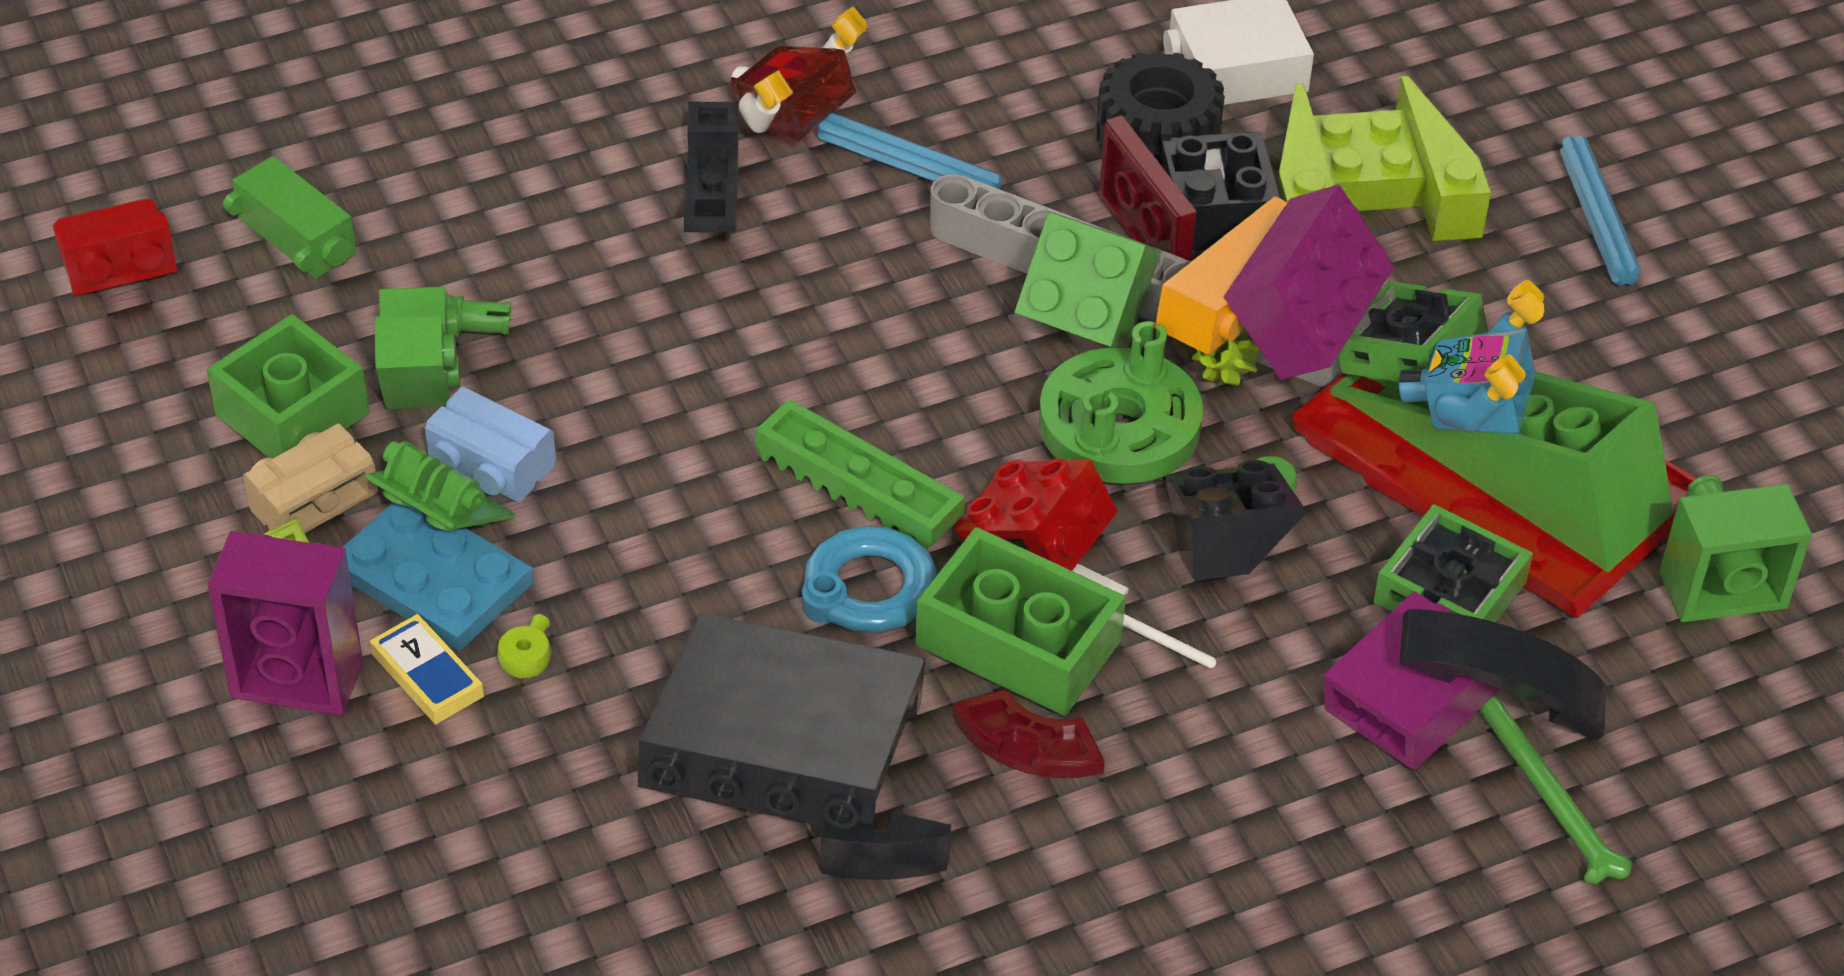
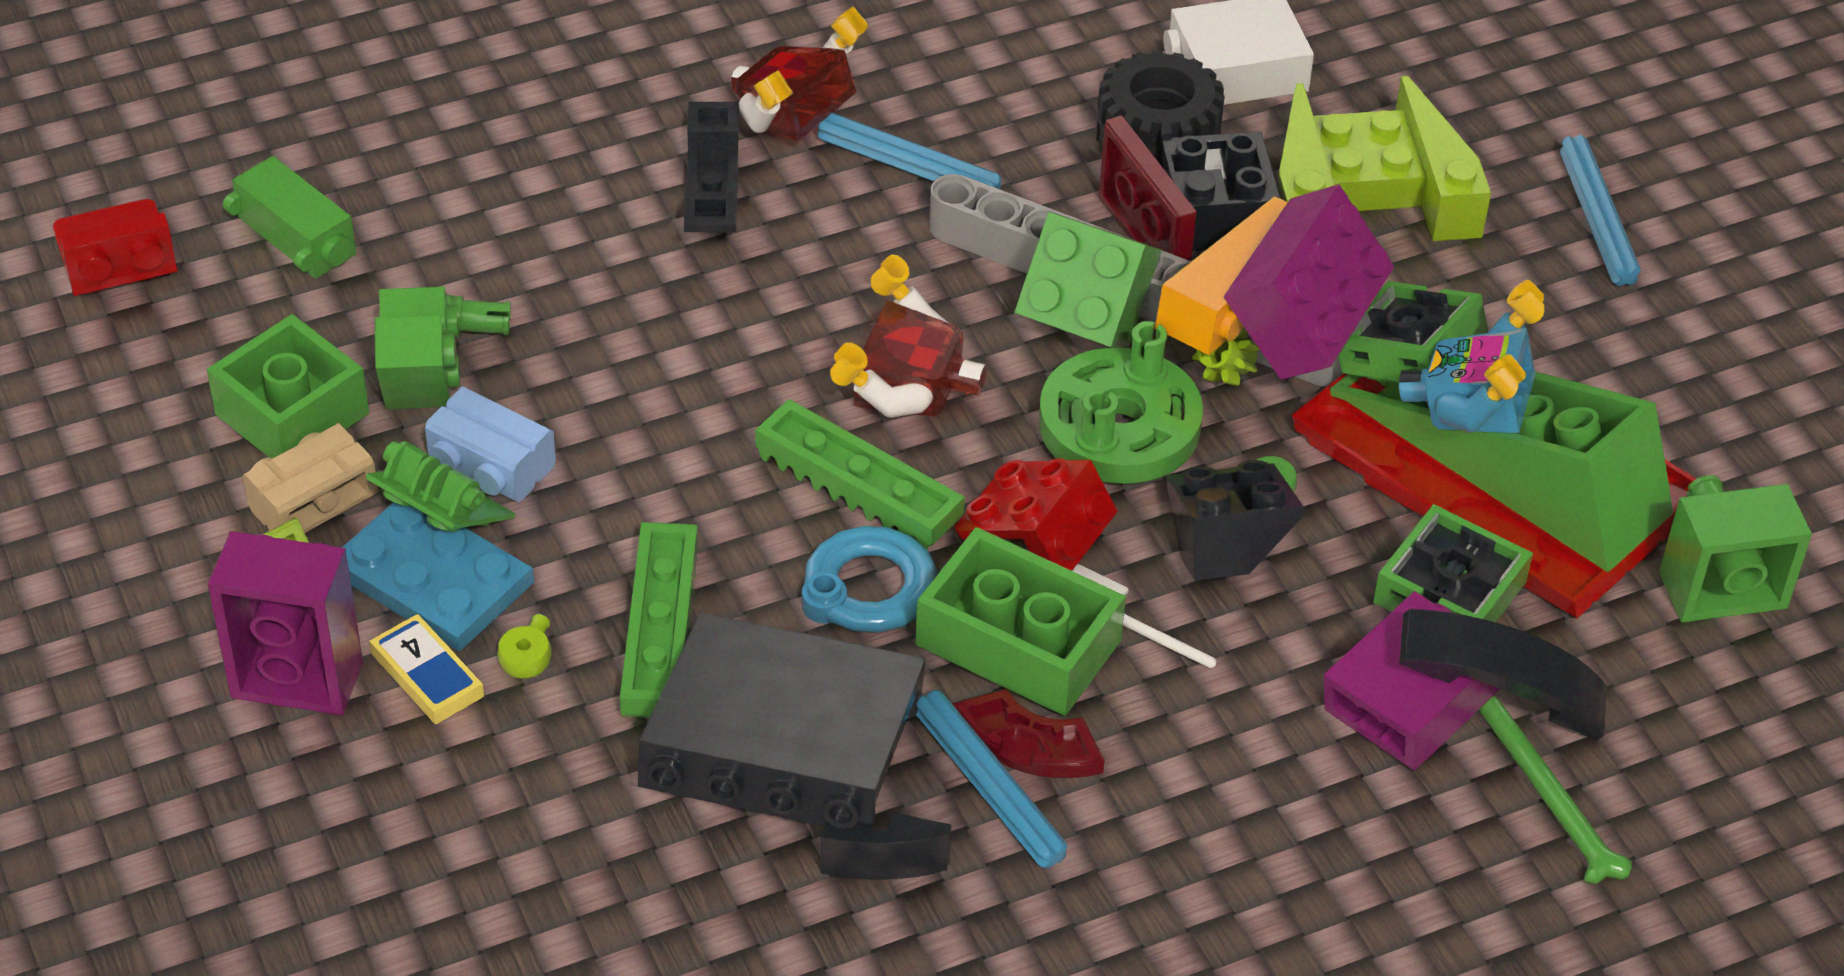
(658, 613): none -> bright green gear
(909, 356): none -> torso
(991, 779): none -> dark azure axle

